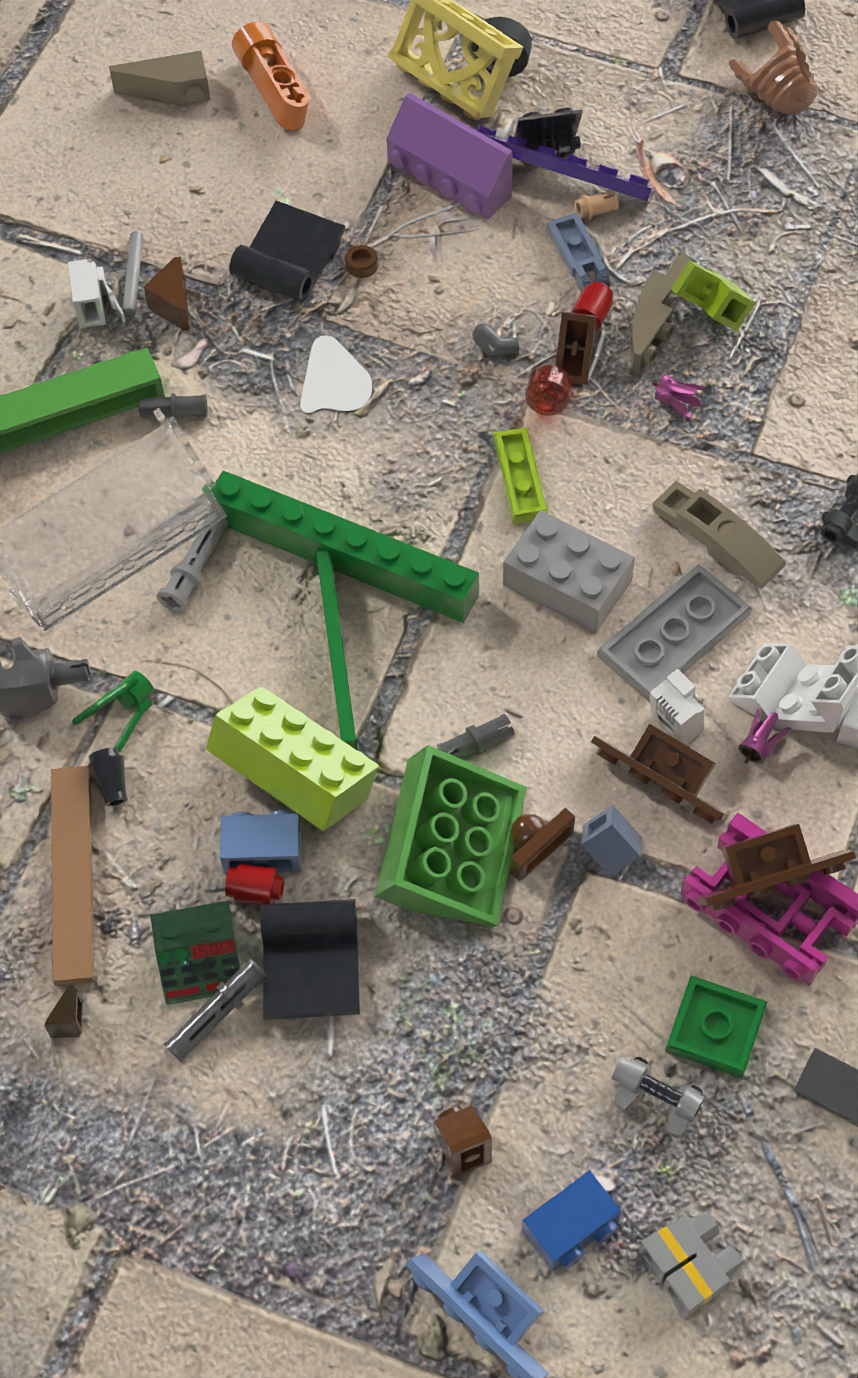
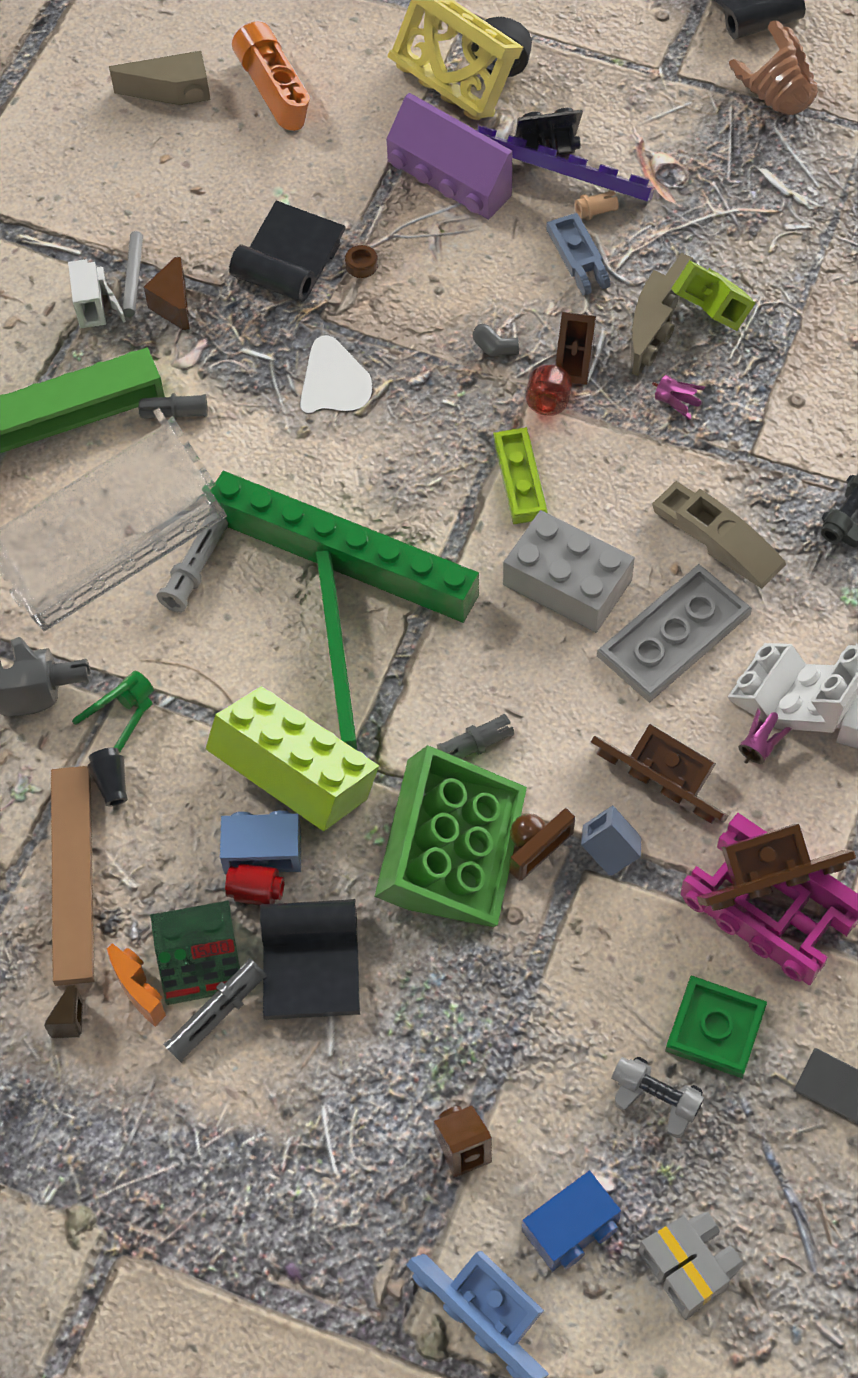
(132, 980): none -> orange slope
(595, 301): red brick -> none
(676, 707): white piece -> none

